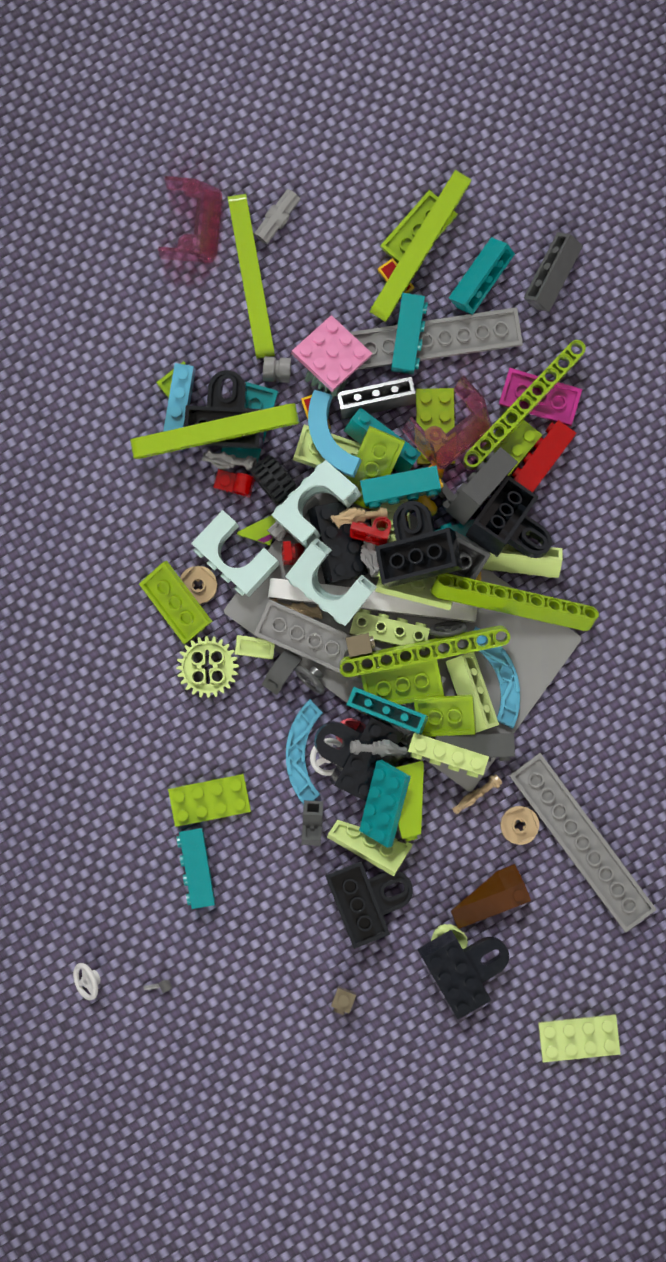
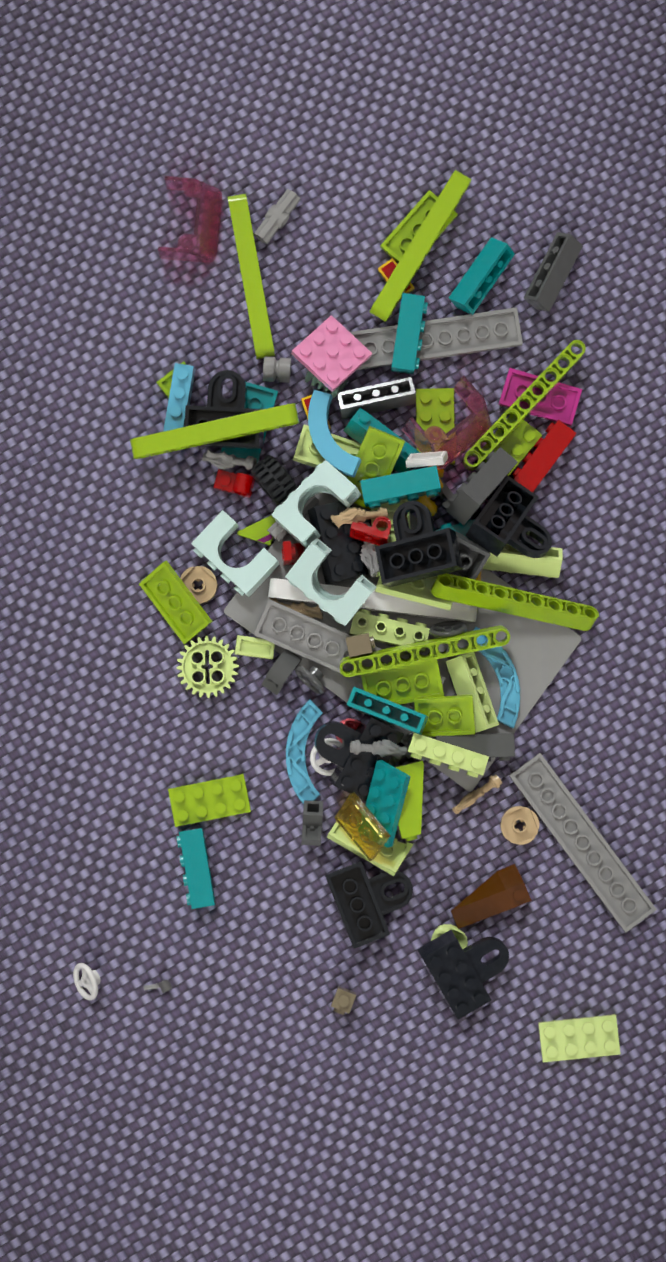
(362, 826): none -> clear yellow tile
(426, 459): none -> white tile

